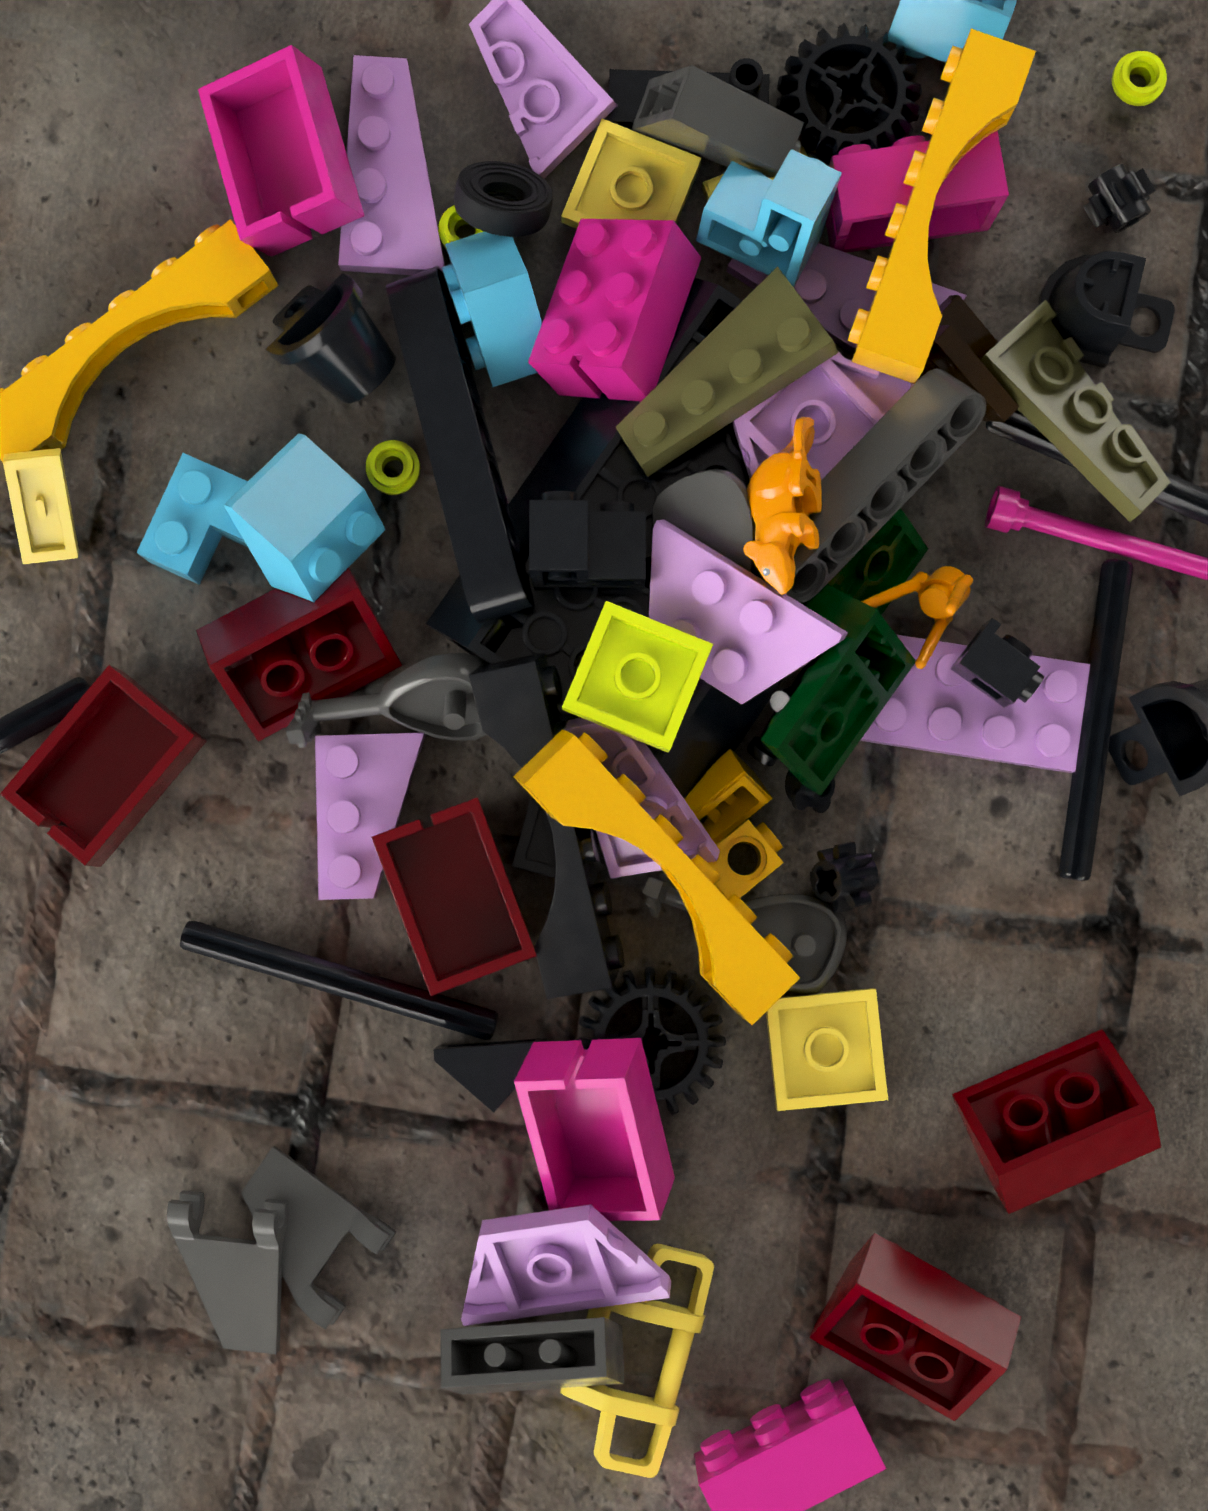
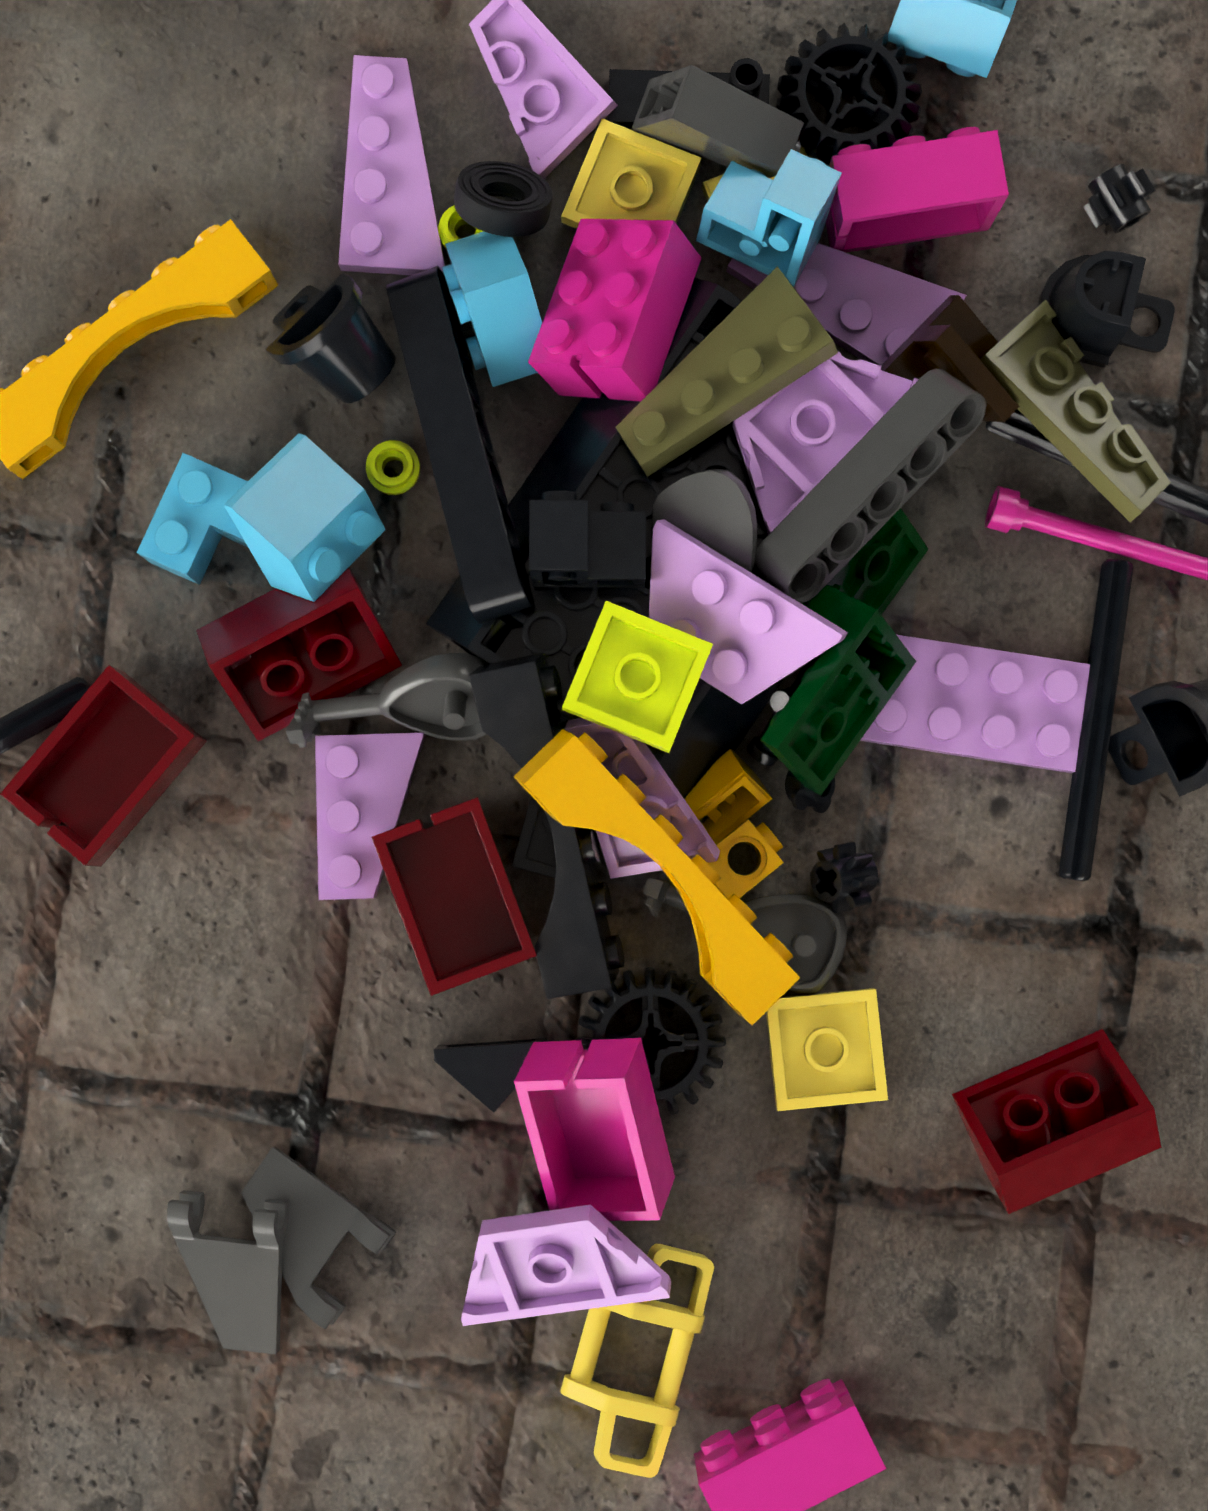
(41, 505): light yellow plate -> none
(280, 151): dark pink piece -> none
(339, 980): black axle -> none
(532, 1356): dark grey brick -> none
(780, 501): light orange animal -> none
(917, 1328): dark red slope -> none
(938, 598): light orange plant -> none
(980, 100): yellow arch -> none
(999, 666): black brick -> none
(1146, 65): neon yellow plate -> none

